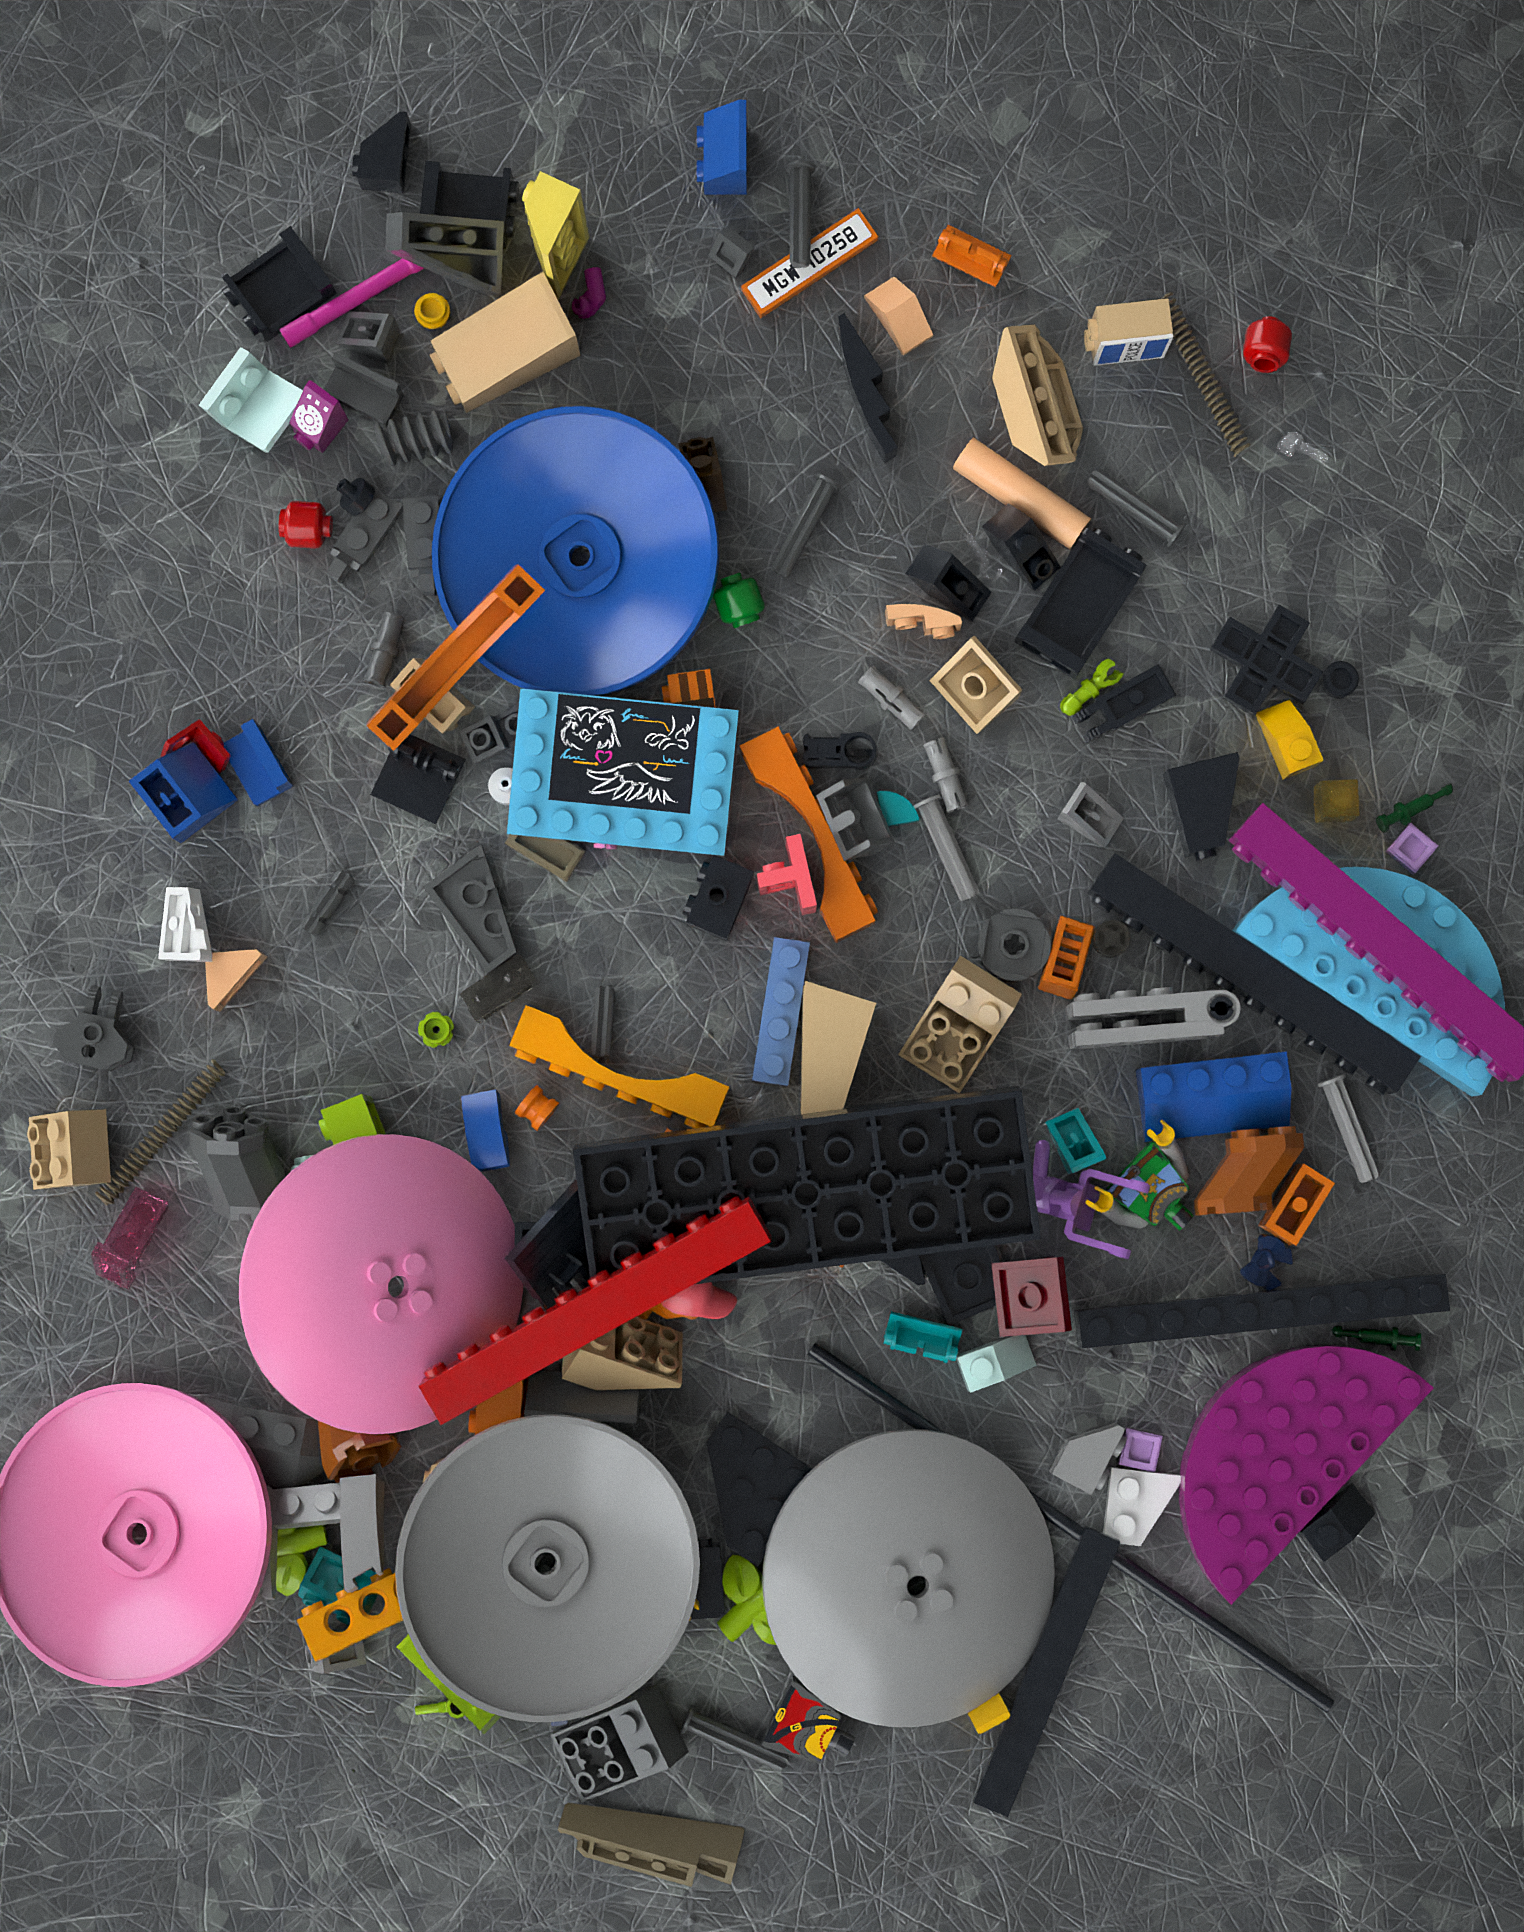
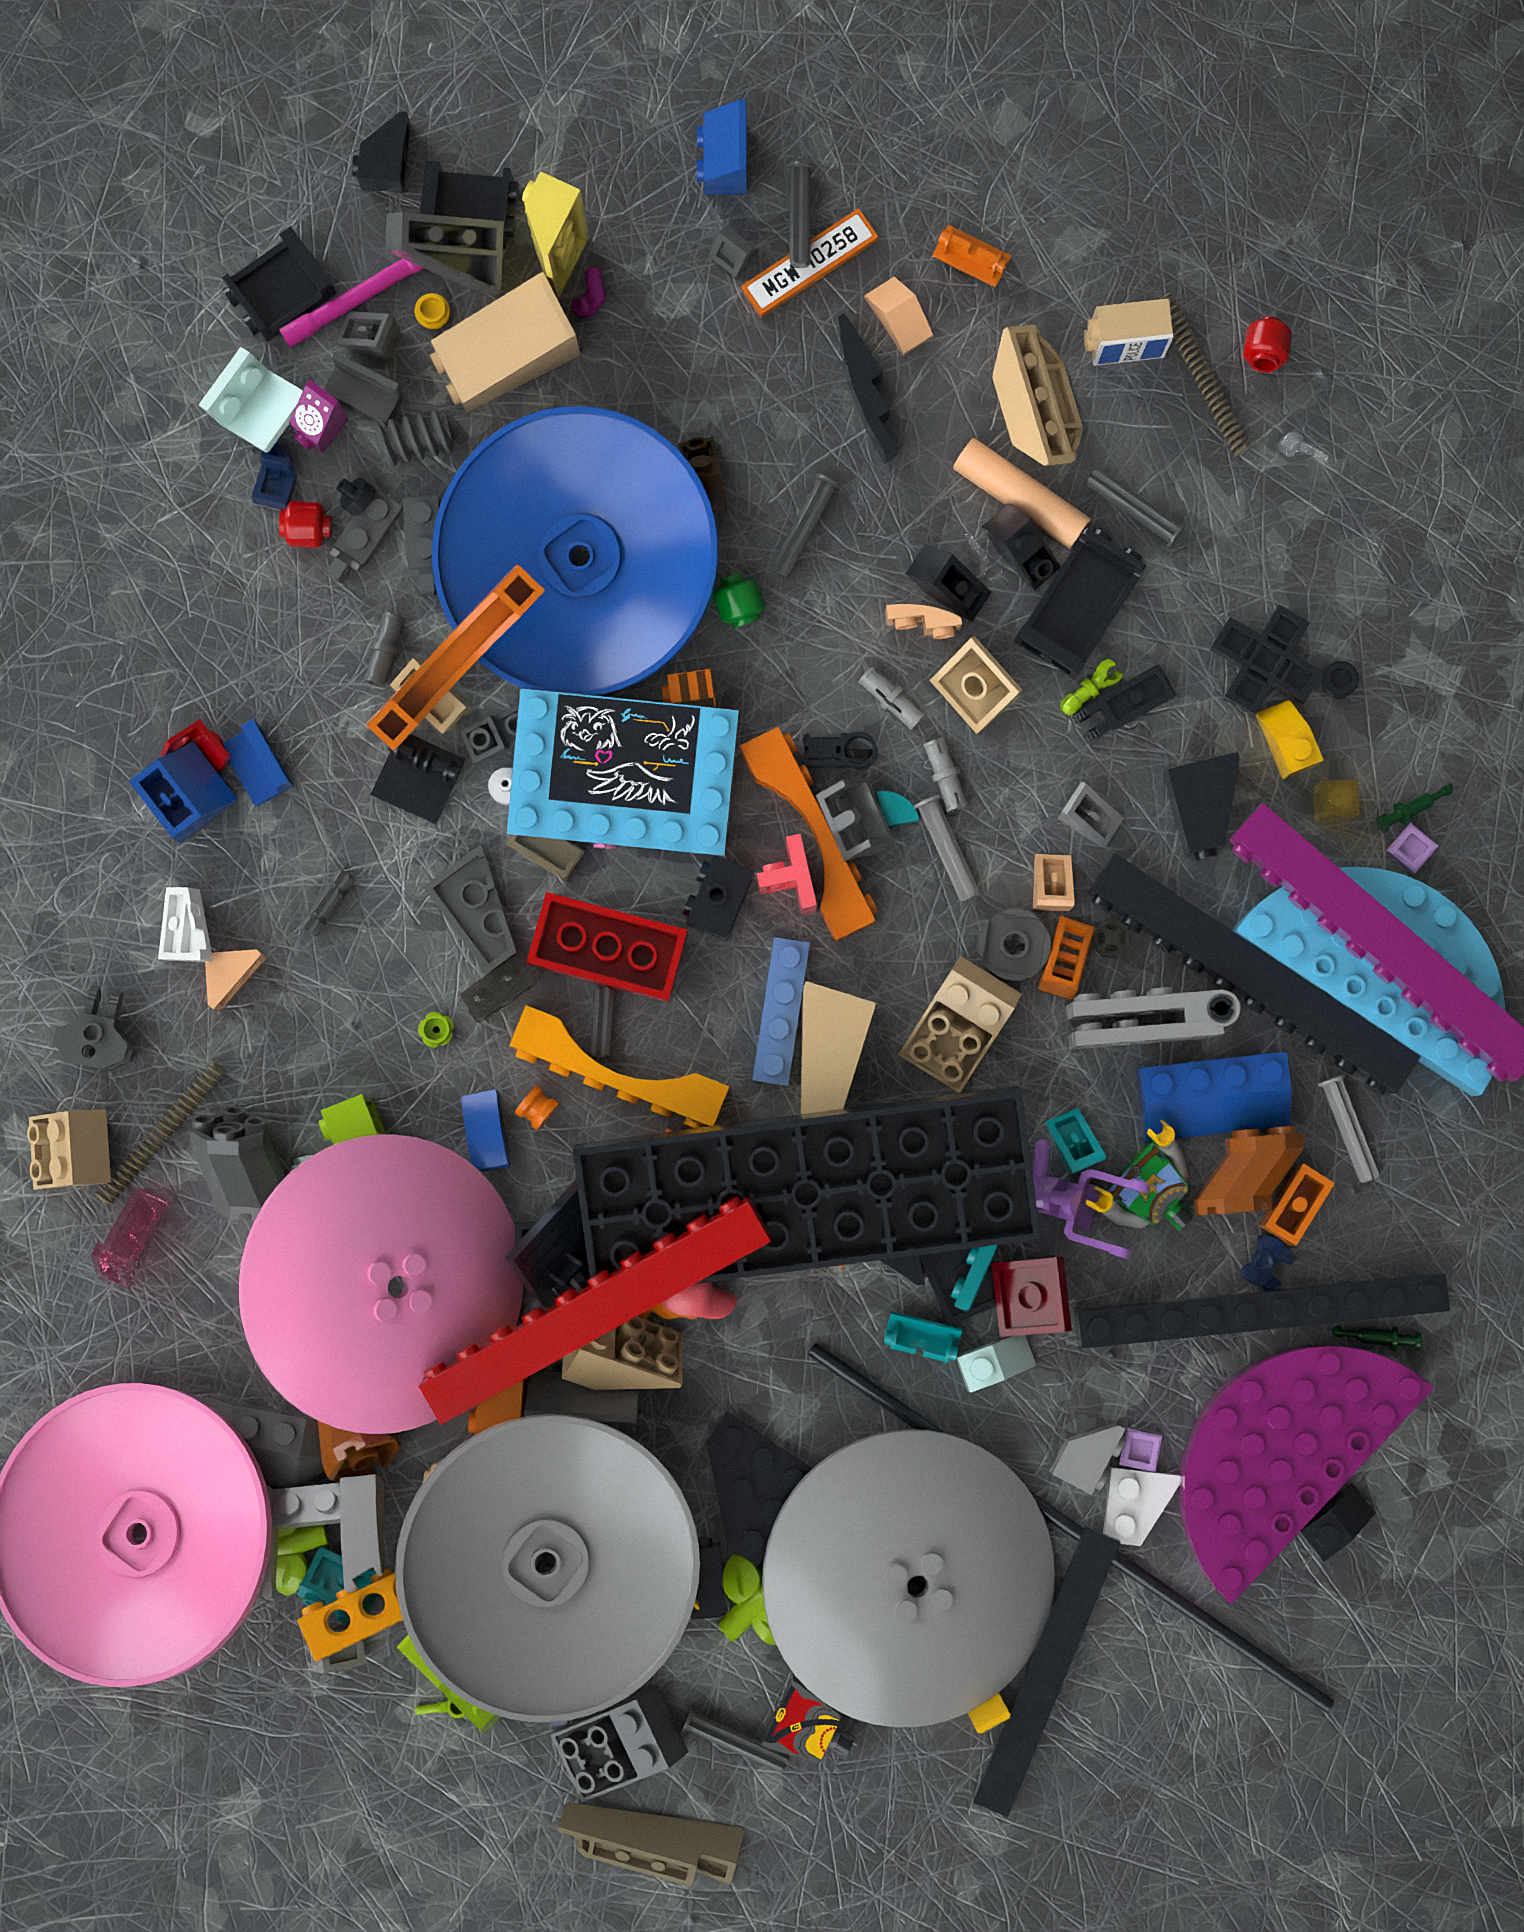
(275, 479): none -> dark blue slope
(607, 947): none -> red brick
(967, 1289): none -> teal hinge
(1053, 883): none -> light nougat slope

